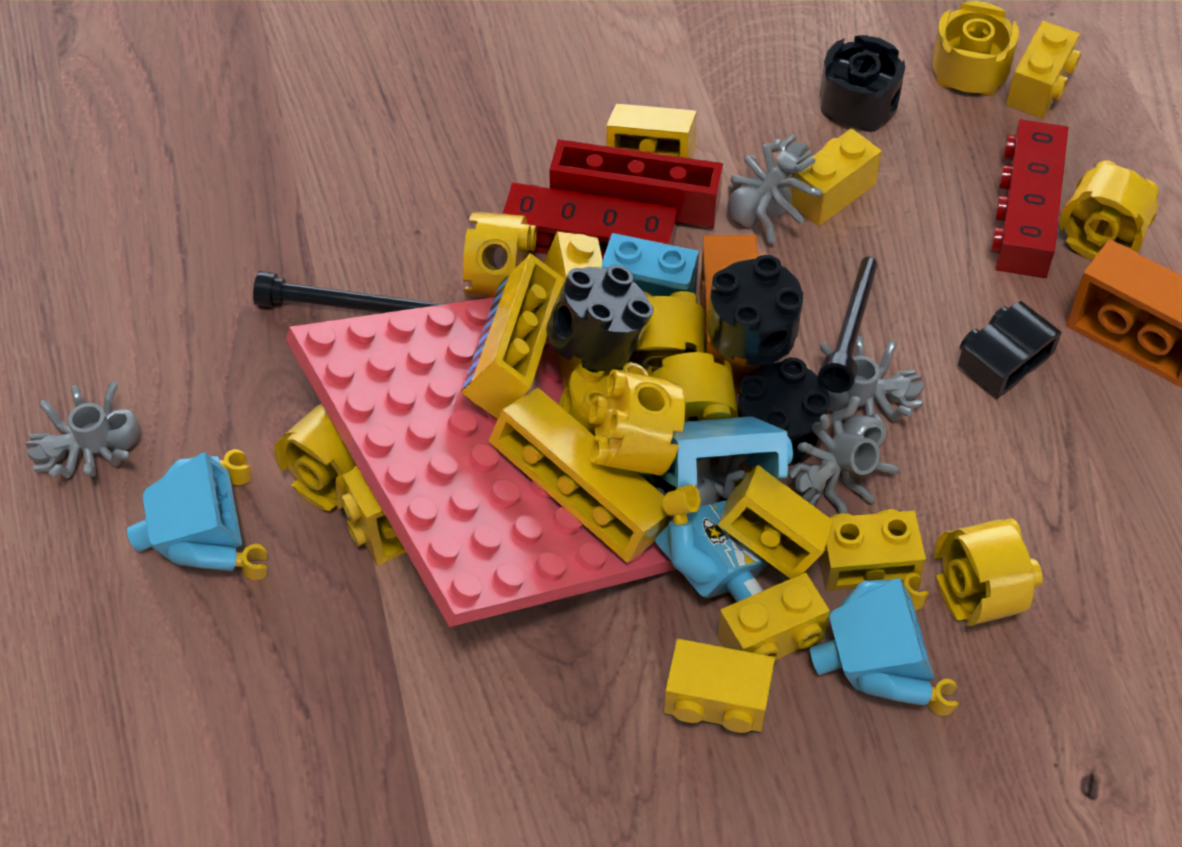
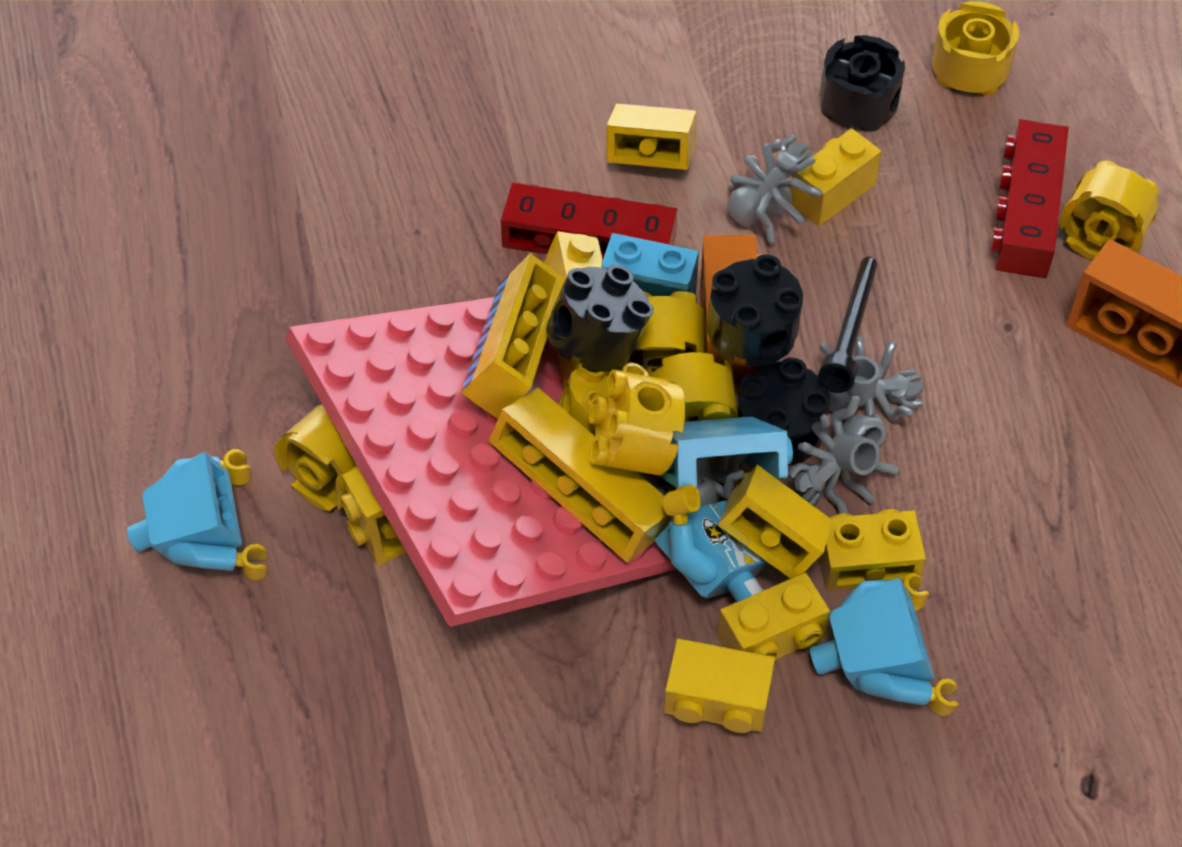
(89, 430): light grey animal -> none
(270, 290): black piece -> none
(481, 243): yellow brick -> none
(640, 177): red brick -> none
(986, 571): yellow brick -> none
(1008, 347): black brick -> none
(1044, 69): yellow brick -> none

